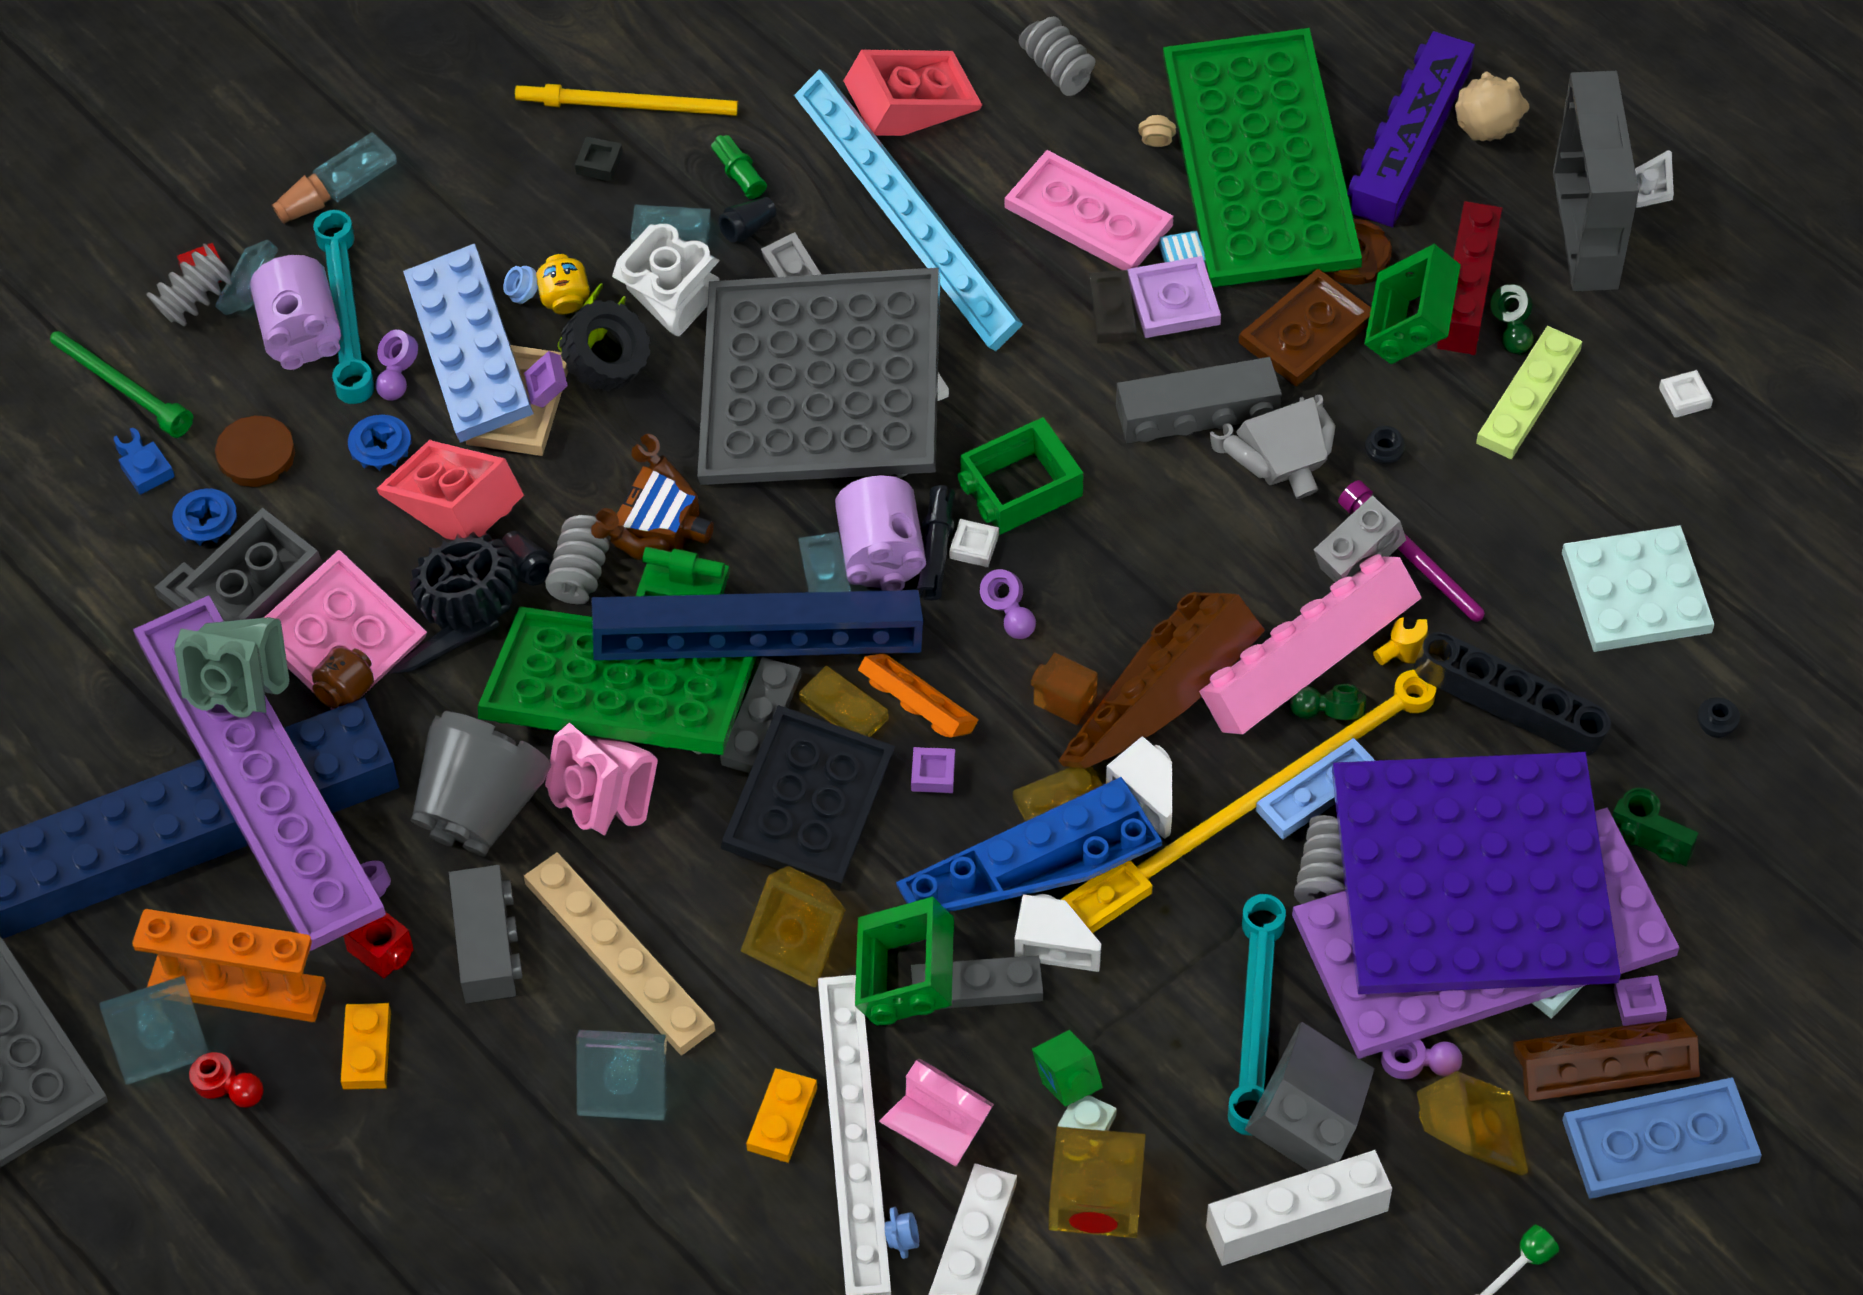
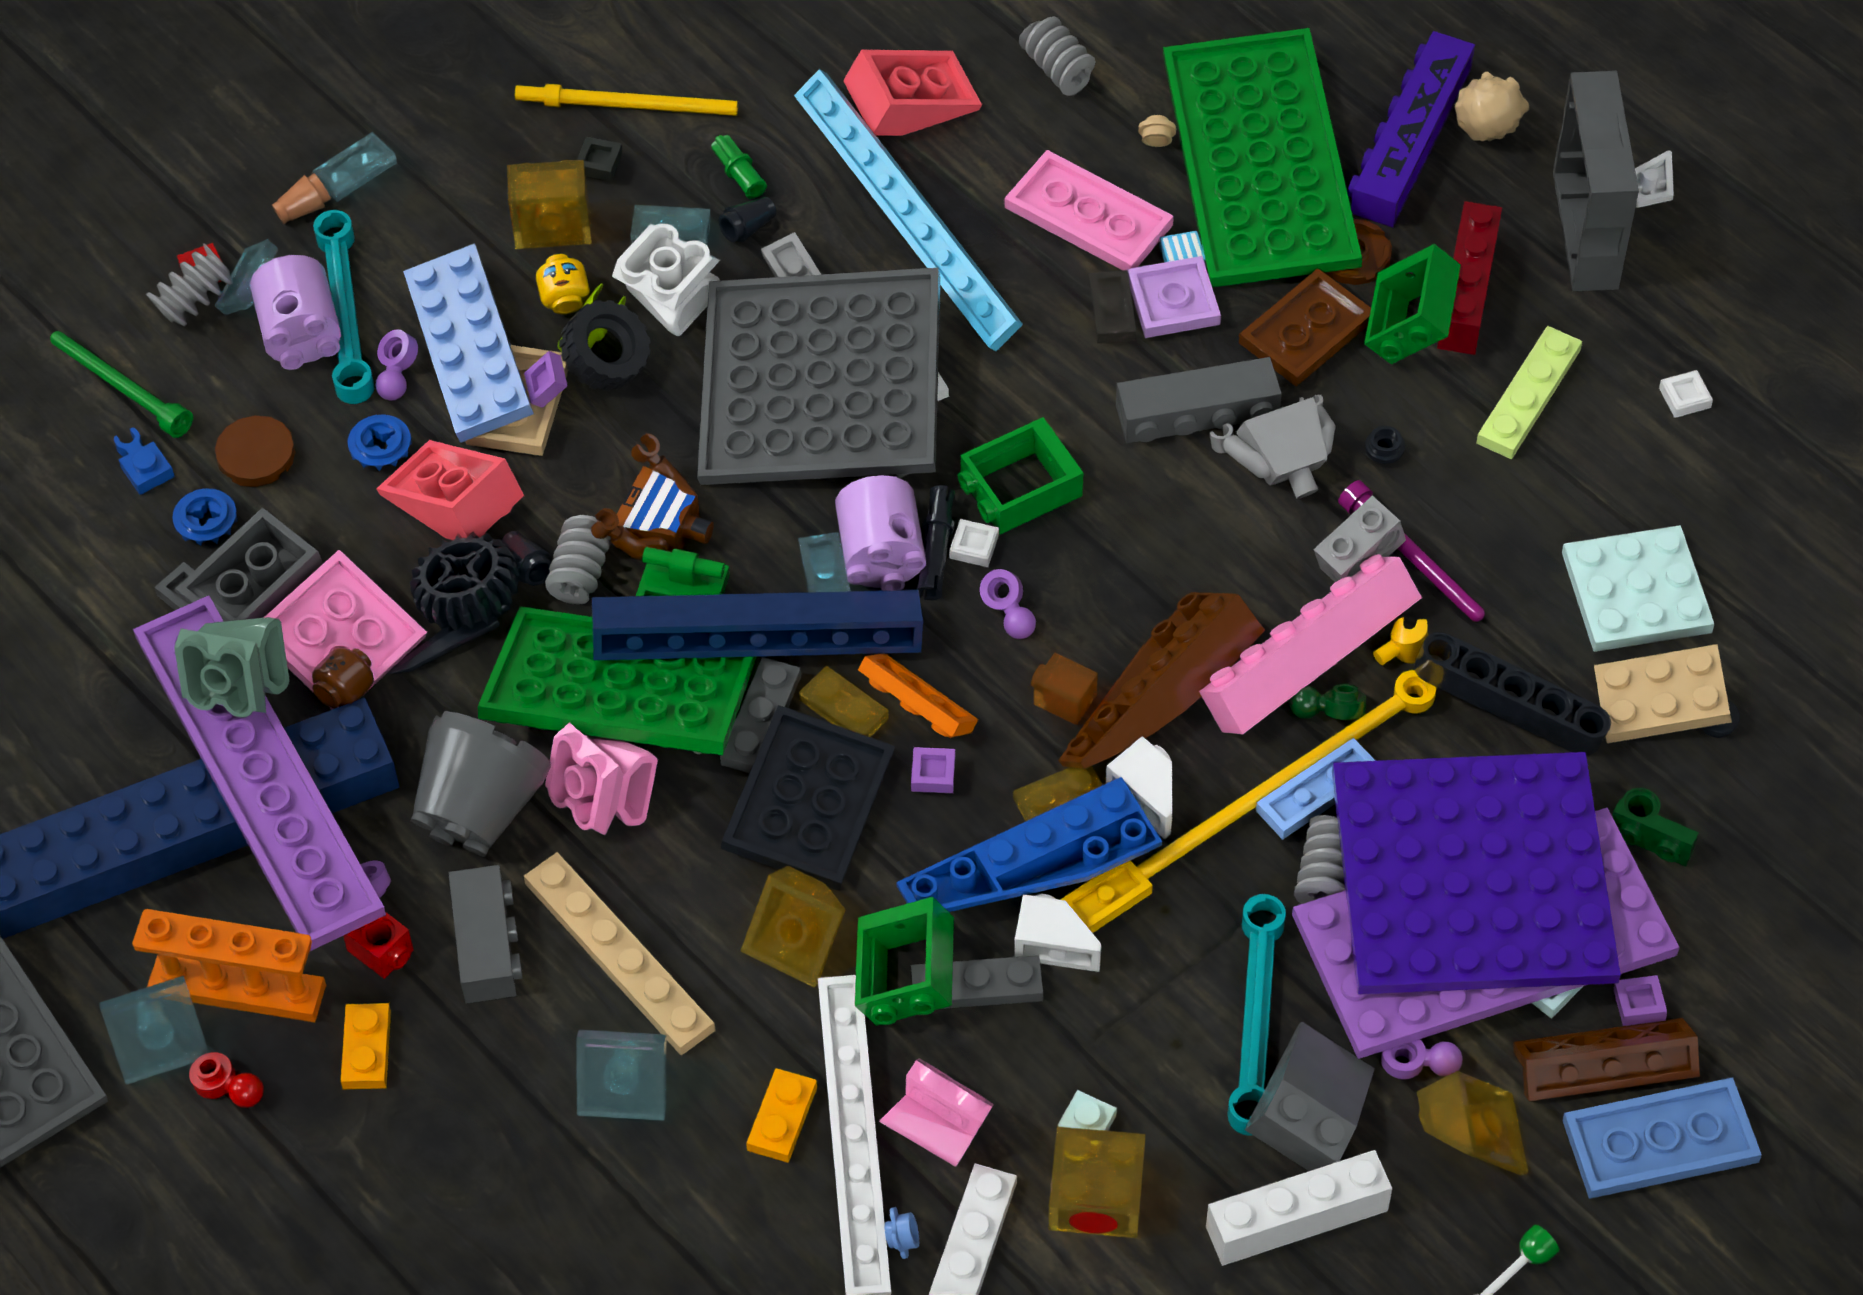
(520, 284): light blue plate -> none
(549, 204): none -> clear yellow brick
(1067, 1068): green brick -> none
(1517, 337): dark green plate -> none
(1663, 693): none -> tan plate

